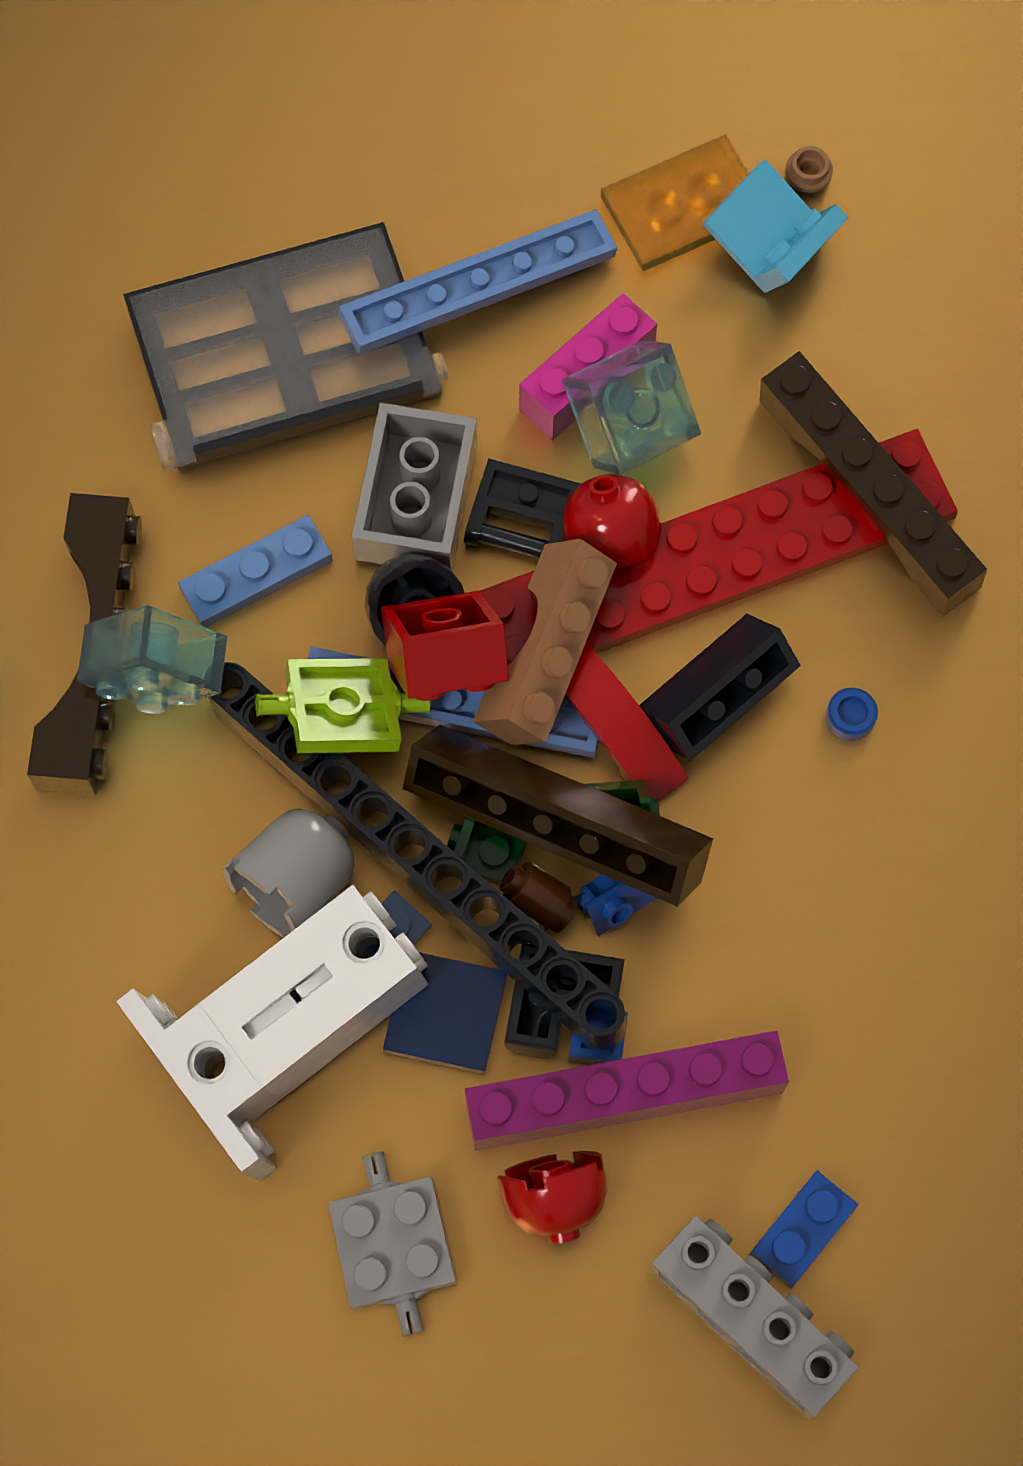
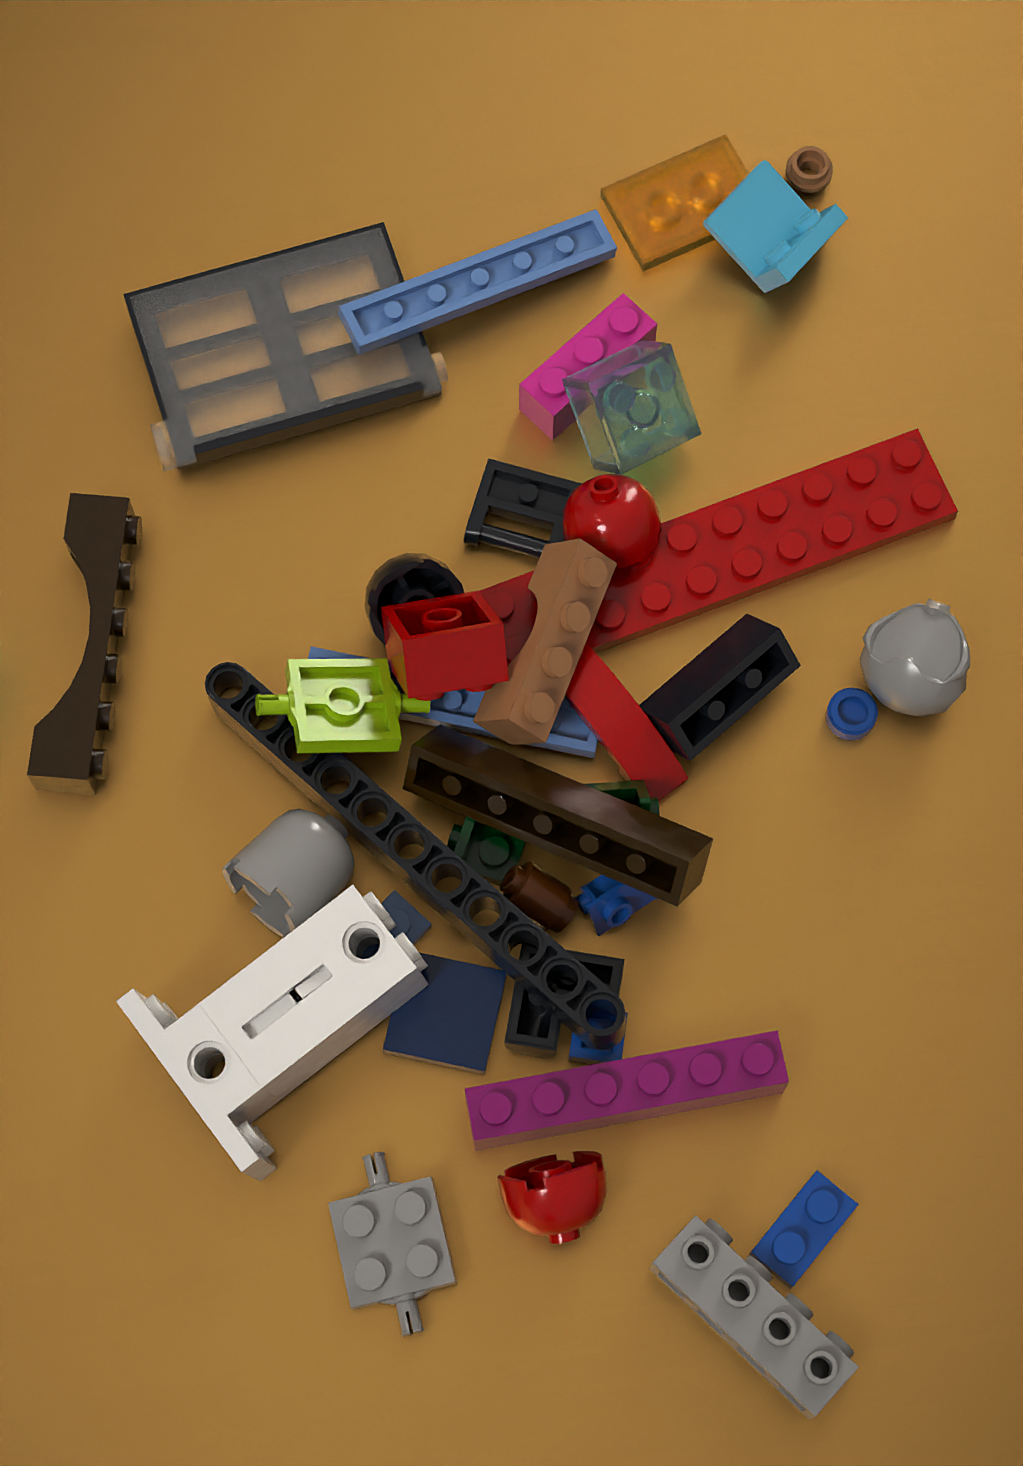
(152, 659): clear light blue brick -> none
(255, 571): medium blue plate -> none
(414, 485): light grey brick -> none
(916, 531): dark brown arch -> none
(916, 659): none -> light grey helmet

